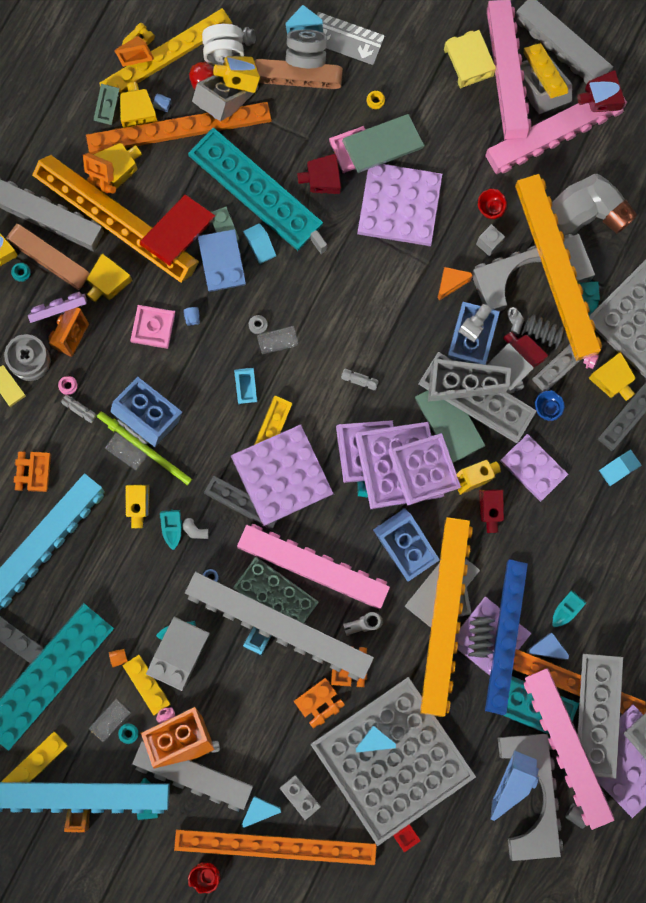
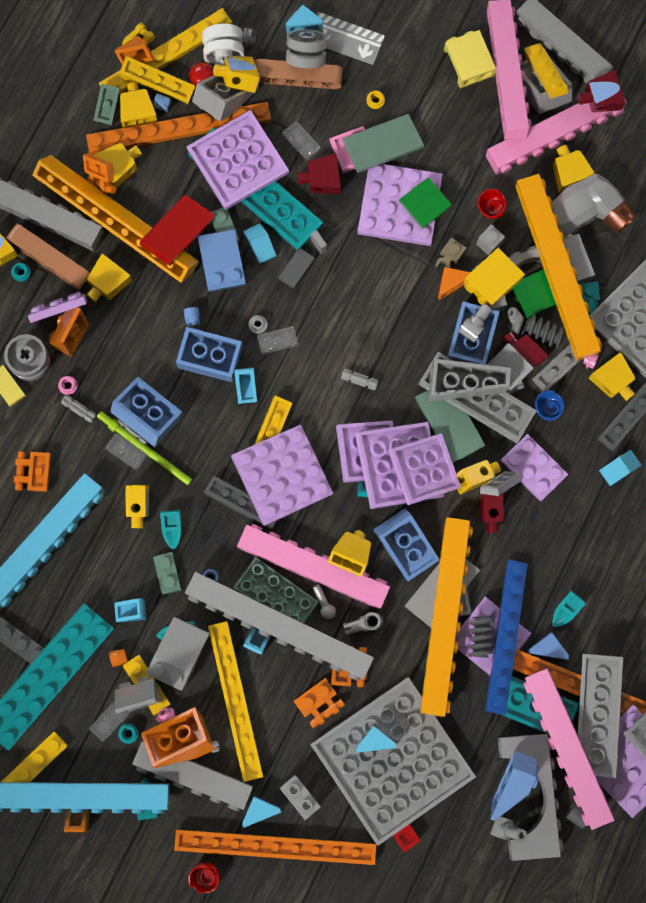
(130, 610): none -> medium azure slope
(136, 696): none -> light grey slope
(153, 326): bright pink tile -> none
(157, 80): none -> yellow plate
(167, 573): none -> sand green plate
(193, 532): light grey arm -> none
(209, 354): none -> medium blue brick
(235, 701): none -> yellow plate
(237, 159): none -> lavender plate
(296, 268): none -> dark grey tile
(301, 140): none -> clear plate
(327, 611): none -> light grey bar
(351, 553): none -> yellow torso
(425, 203): none -> green tile
(451, 253): none -> dark tan plate
(493, 278): none -> yellow brick
(501, 483): none -> light grey tile
(505, 829): none -> light grey pin
(534, 294): none -> green tile
(570, 168): none -> yellow torso

